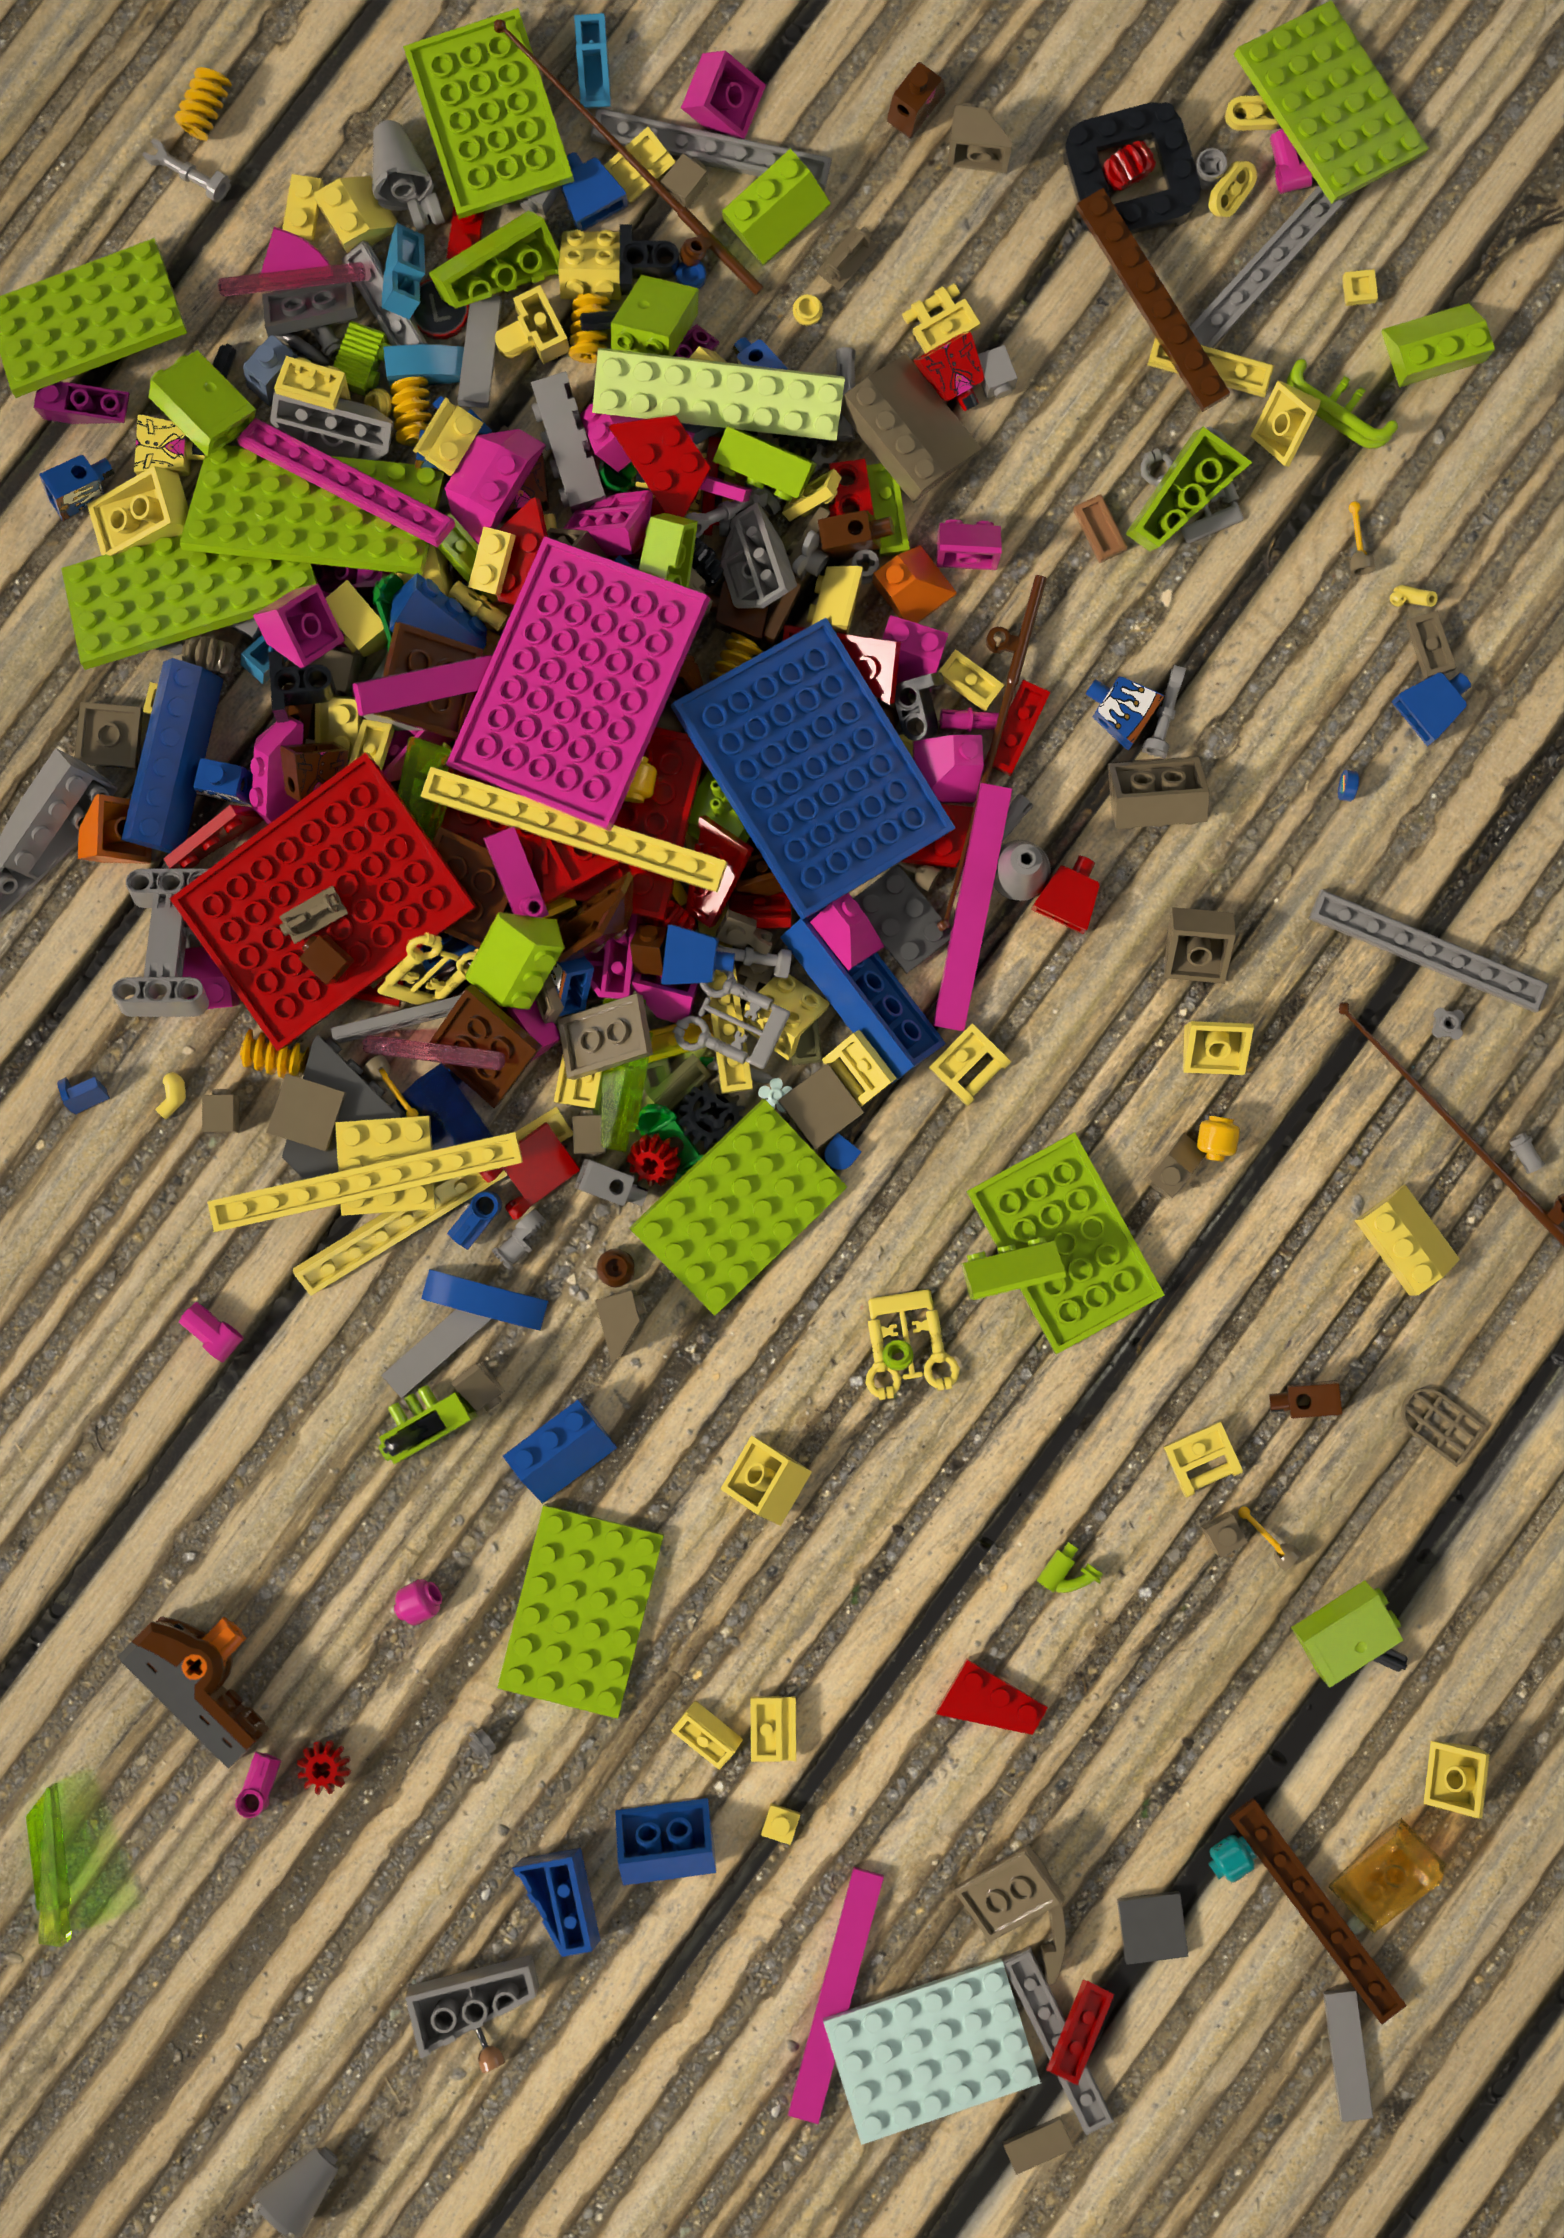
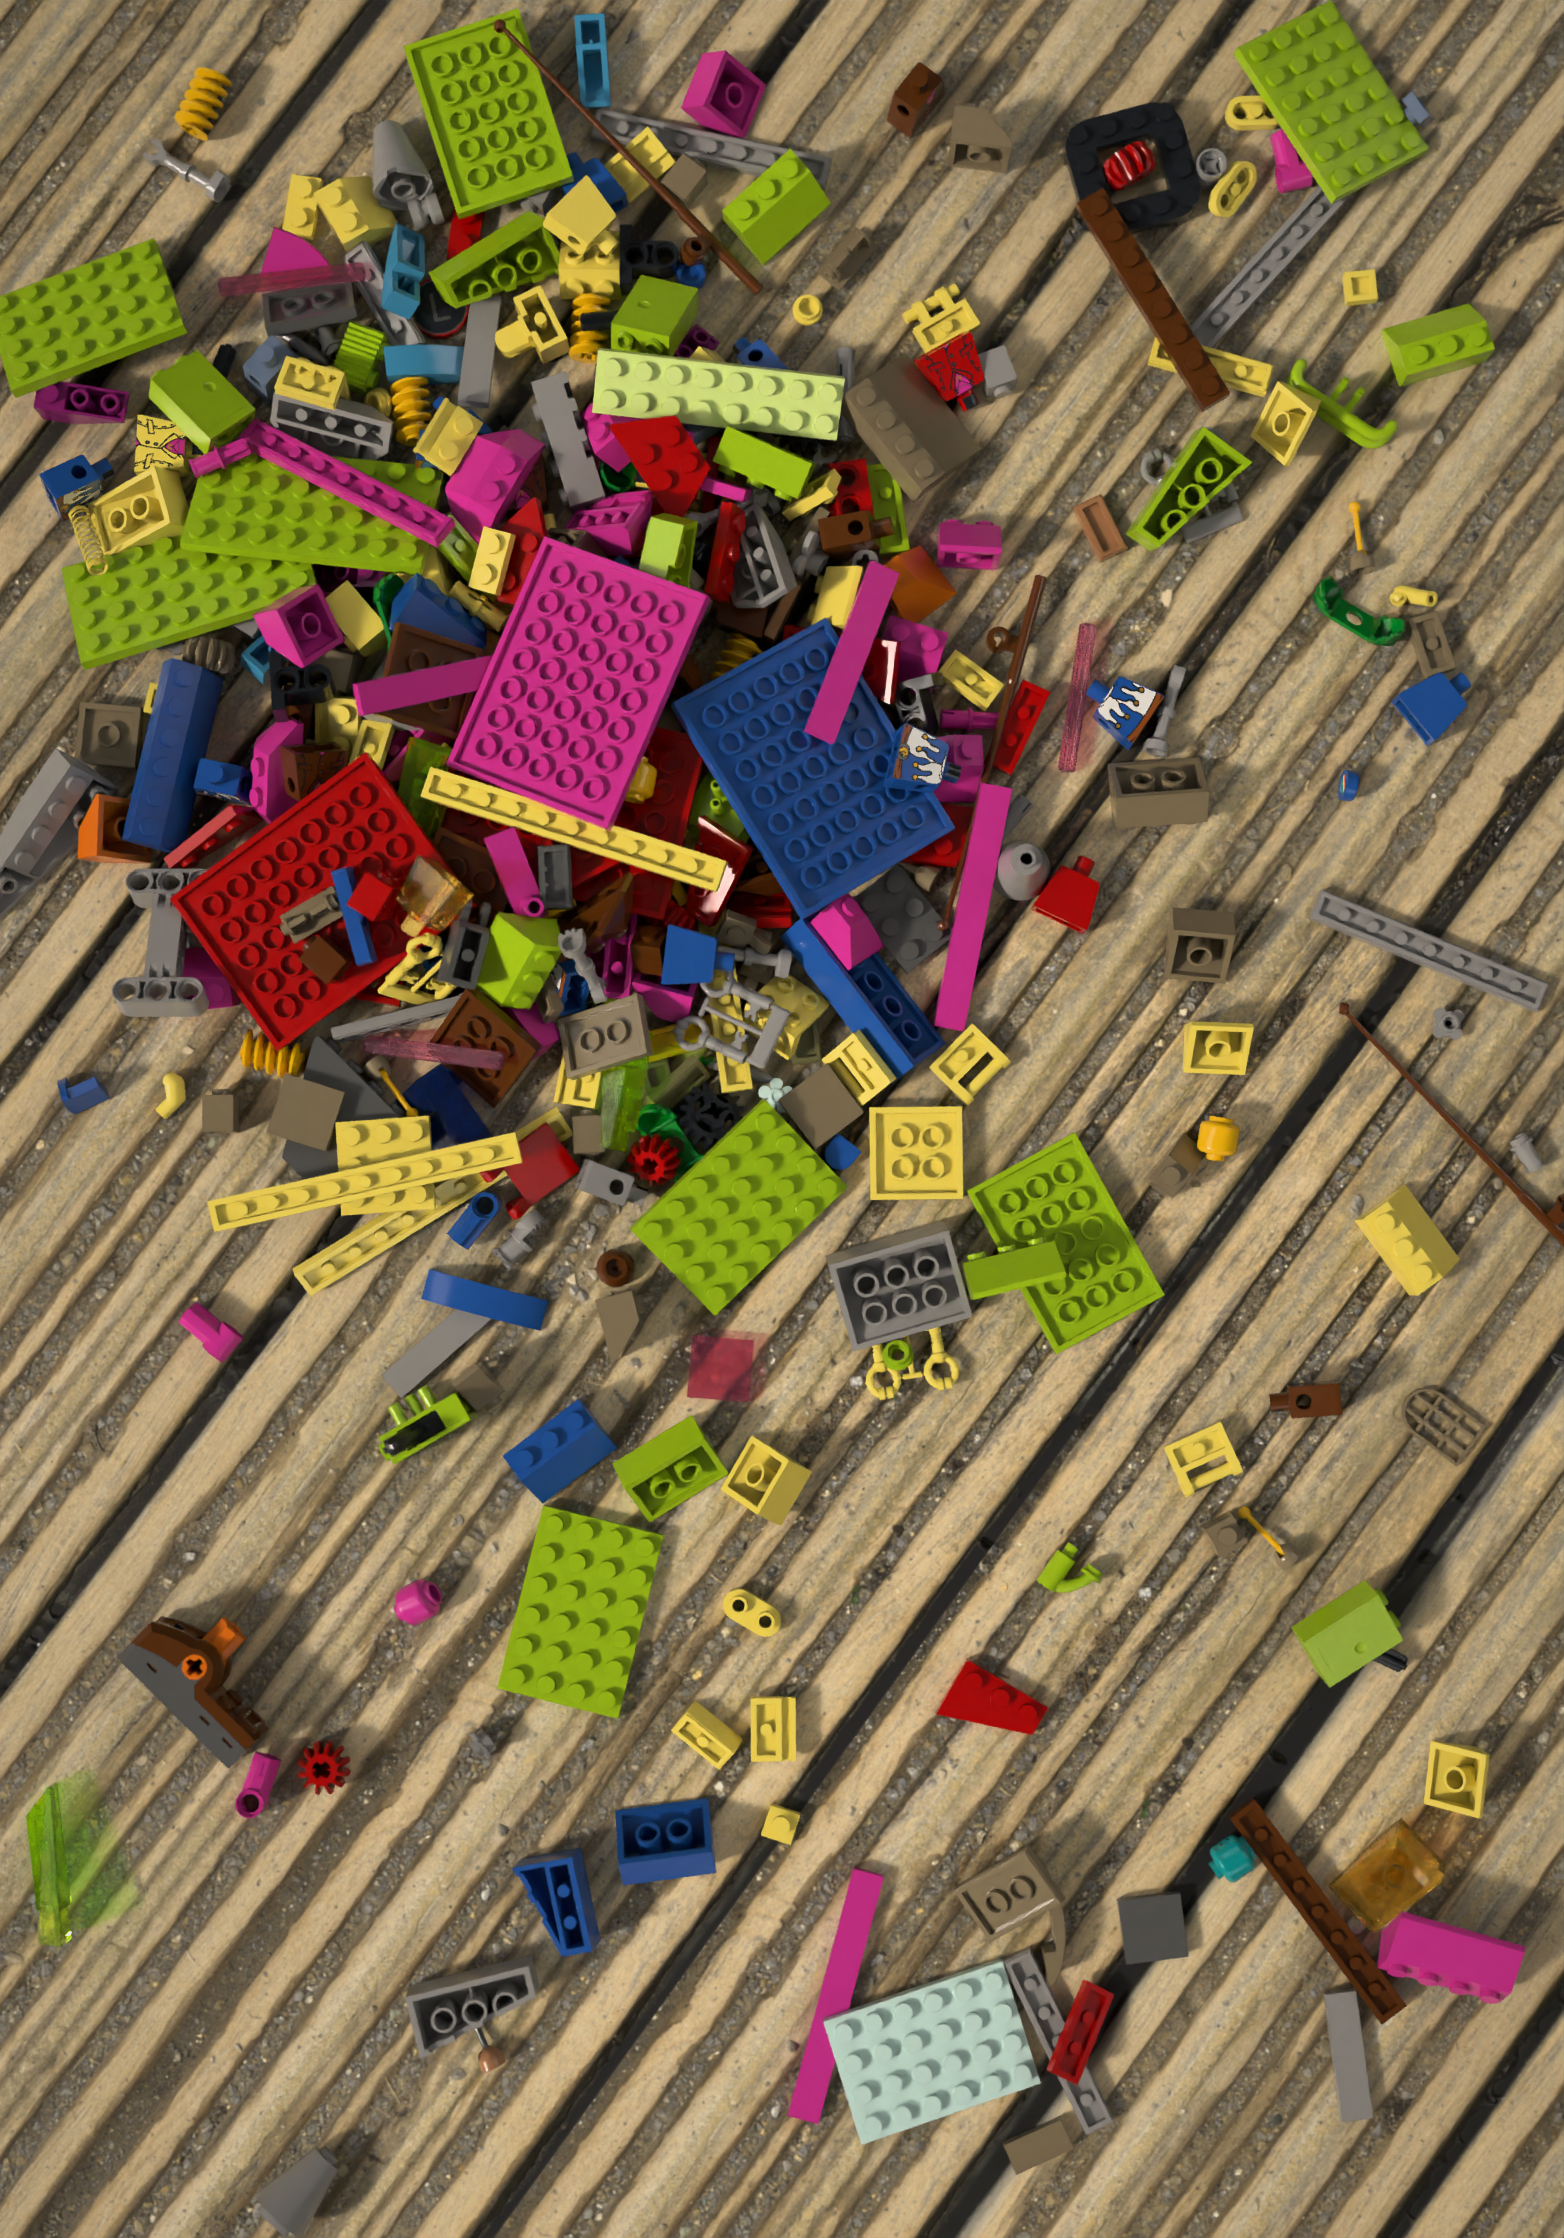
(94, 561): none -> light yellow piece
(220, 457): none -> dark pink axle
(356, 923): none -> blue piece
(377, 895): none -> red brick
(431, 896): none -> clear yellow torso
(465, 948): none -> dark grey hinge
(555, 877): none -> dark grey plate
(573, 946): none -> light grey piece
(583, 219): none -> light yellow torso
(670, 1468): none -> lime slope
(720, 1368): none -> clear pink tile
(725, 552): none -> red plate
(752, 1612): none -> light yellow plate
(851, 652): none -> dark pink tile
(899, 1286): none -> light grey slope
(916, 1153): none -> light yellow plate
(919, 761): none -> torso
(1077, 697): none -> clear pink axle
(1377, 632): none -> green piece
(1416, 110): none -> sand blue plate
(1449, 1957): none -> dark pink slope

